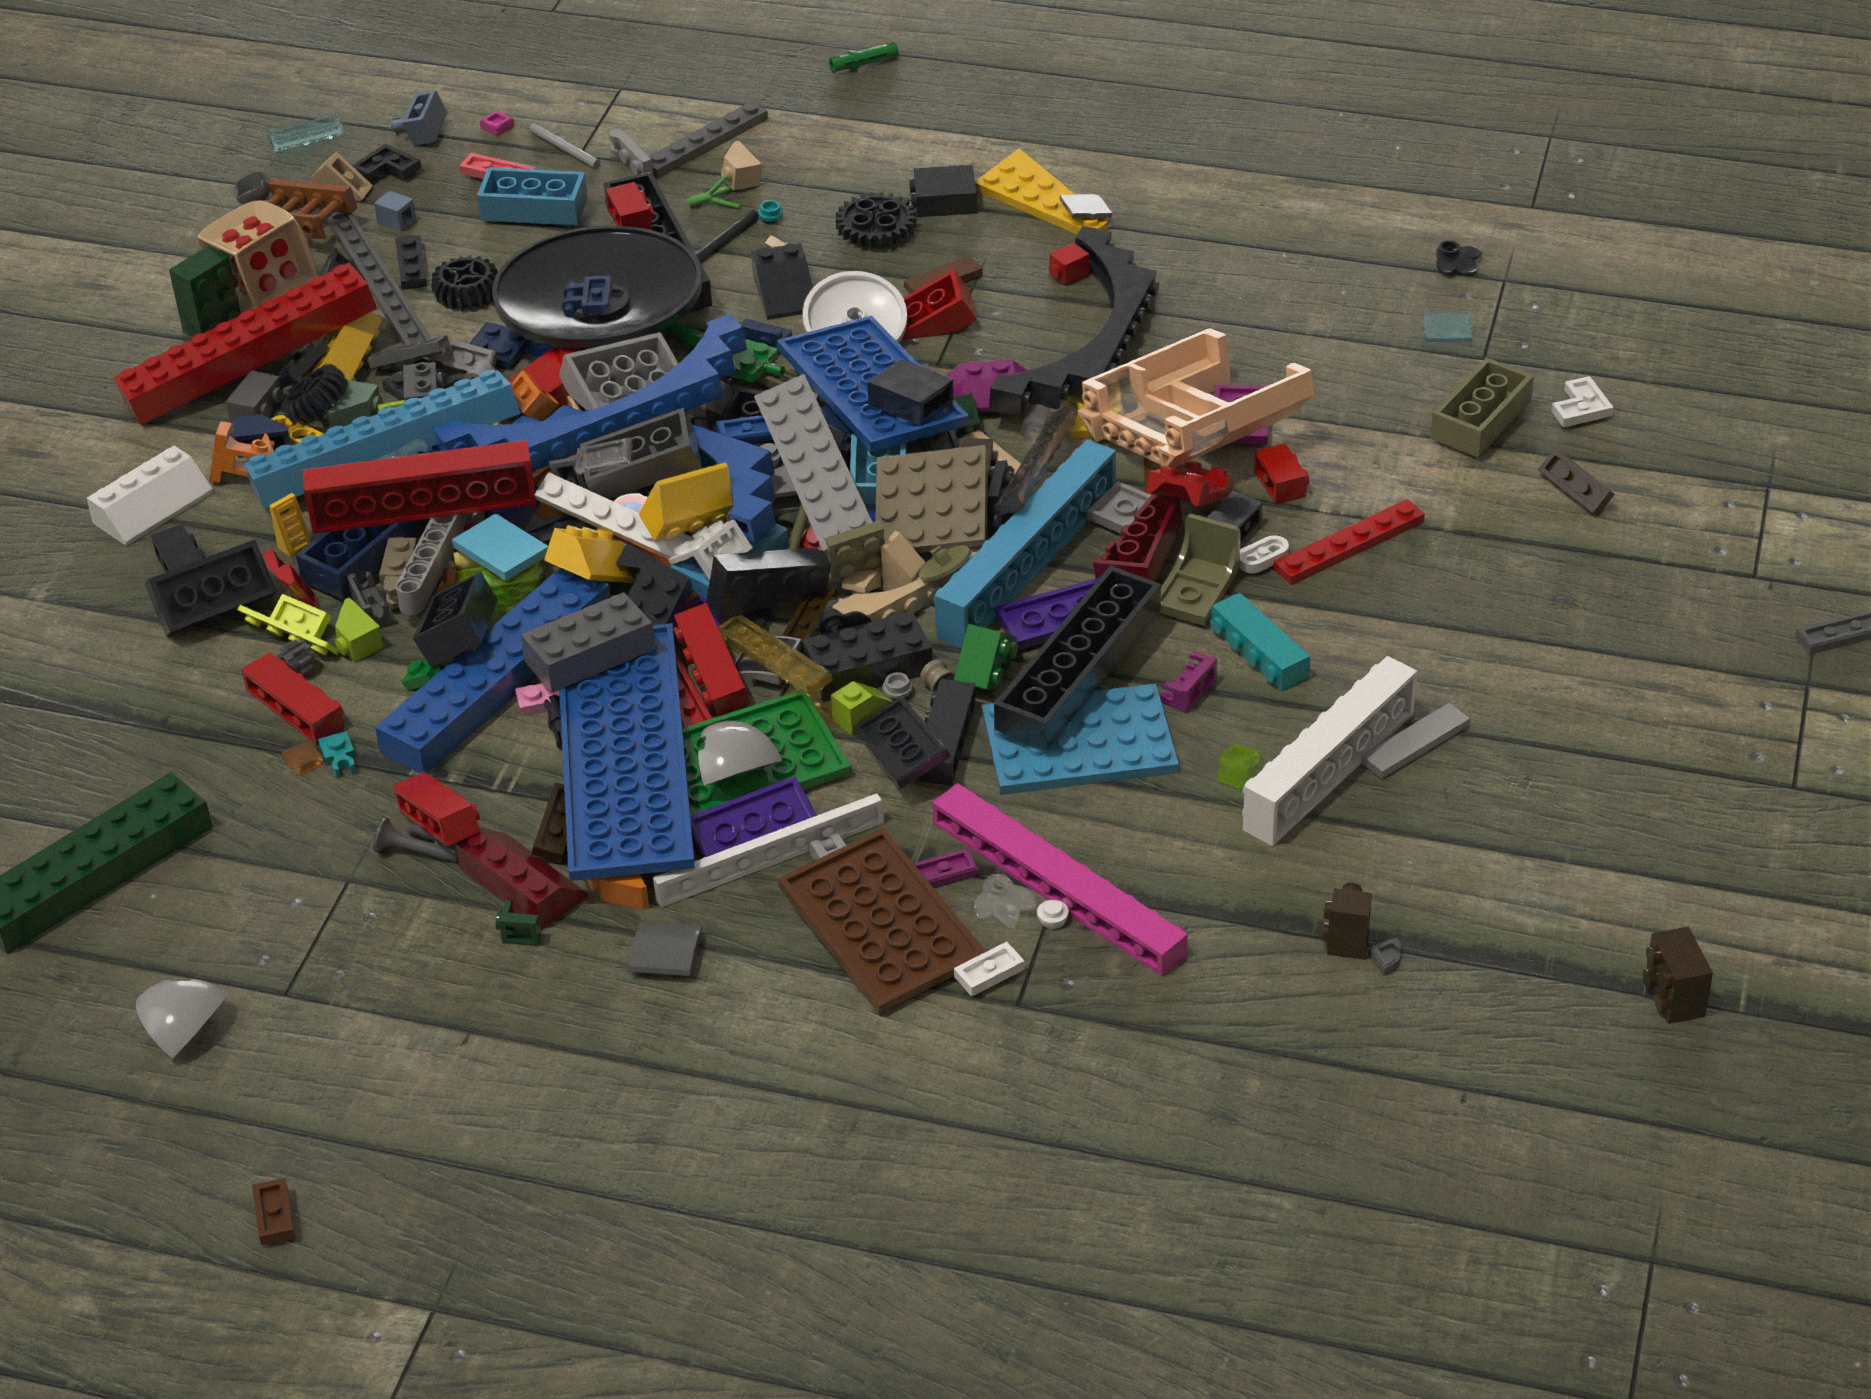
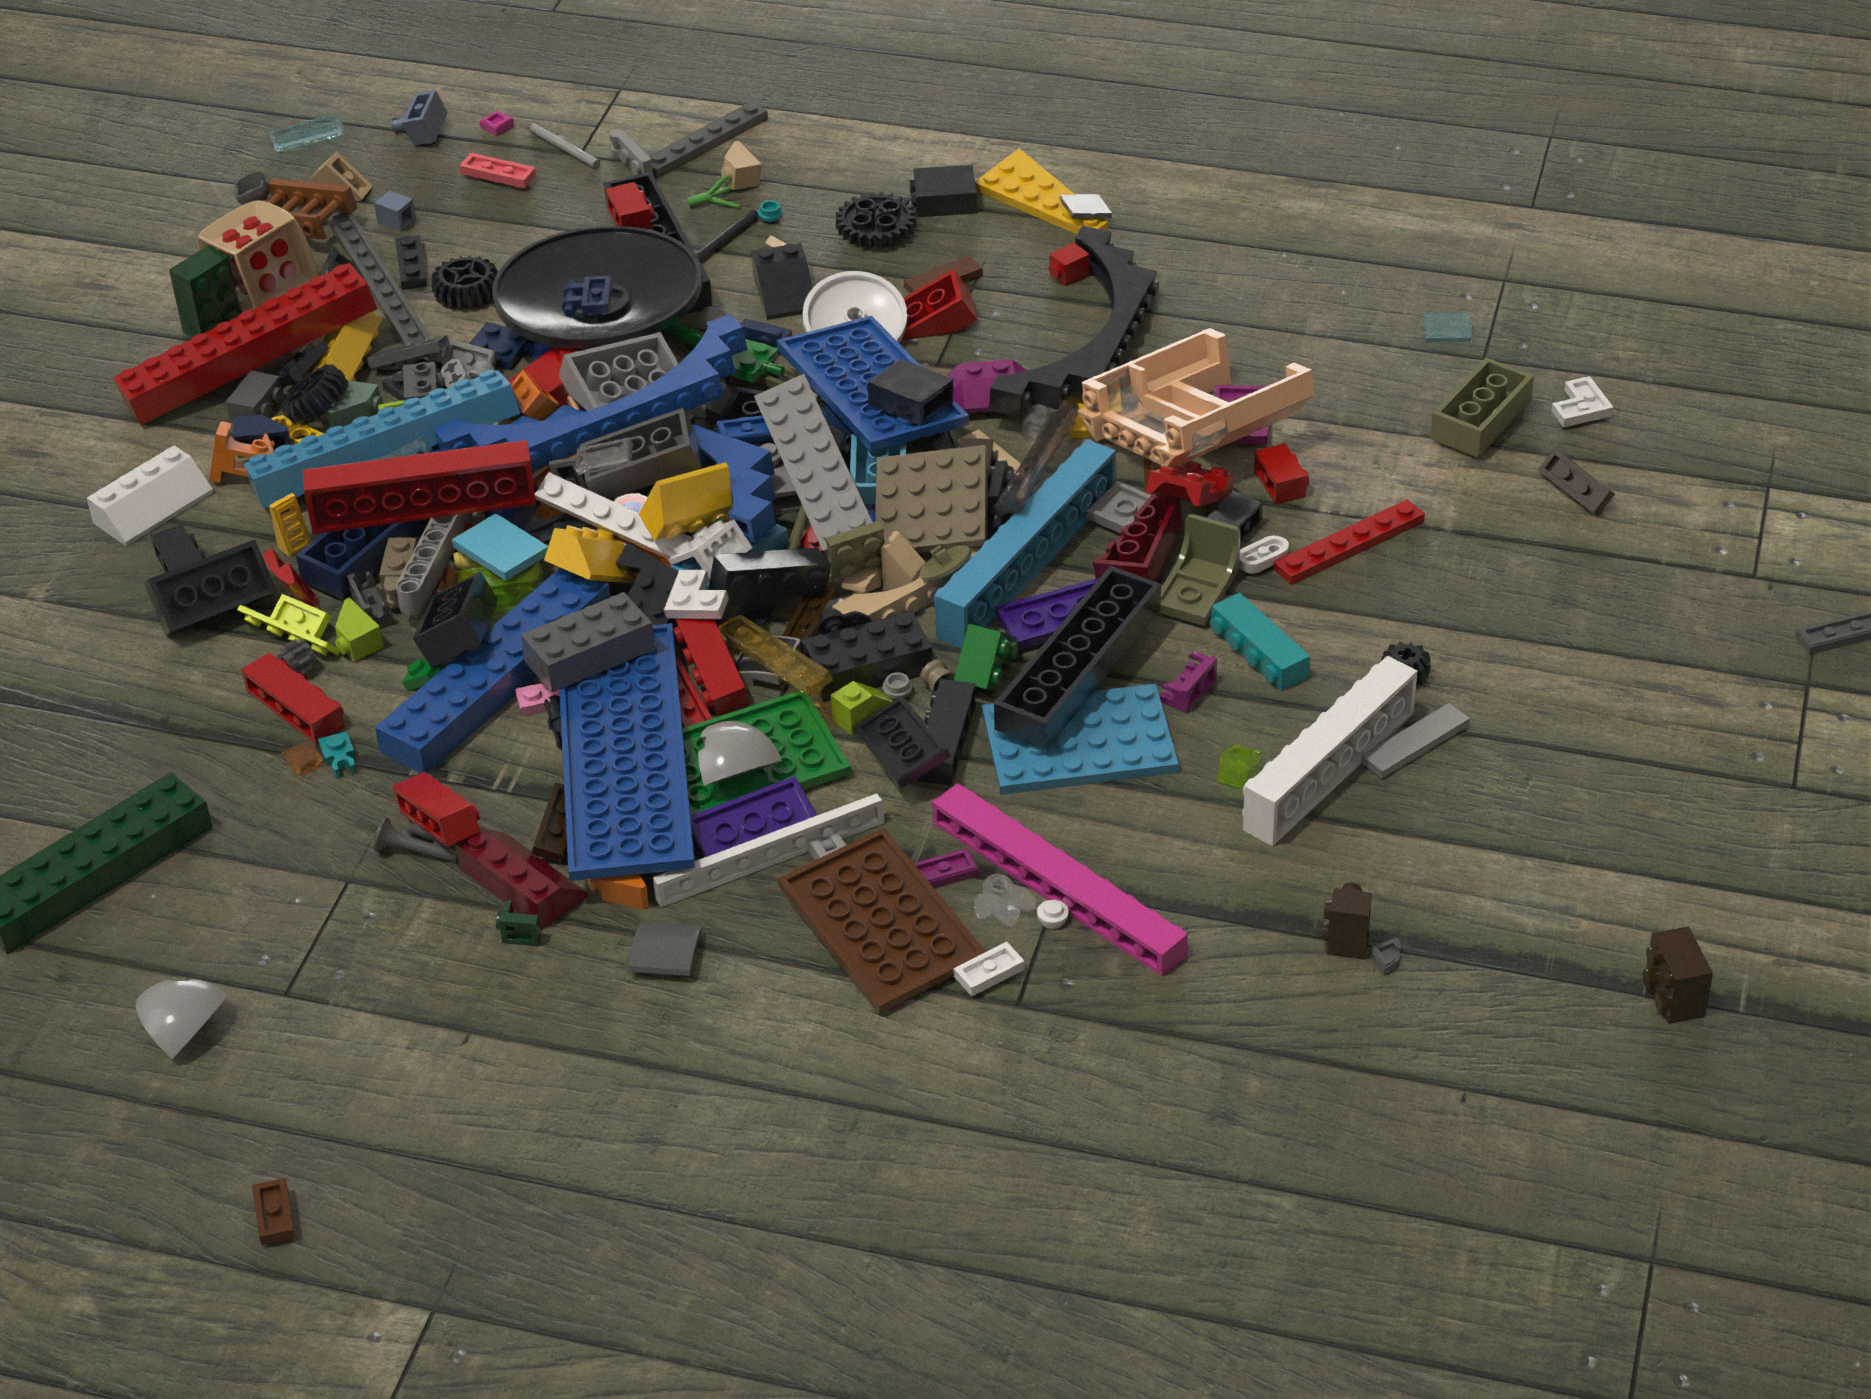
(387, 159): black plate -> none
(453, 372): none -> light grey beam
(532, 196): dark azure brick -> none
(691, 600): none -> white plate
(856, 59): green pin -> none
(967, 403): dark green bracket -> none
(1411, 656): none -> black gear
(1456, 258): black plate -> none

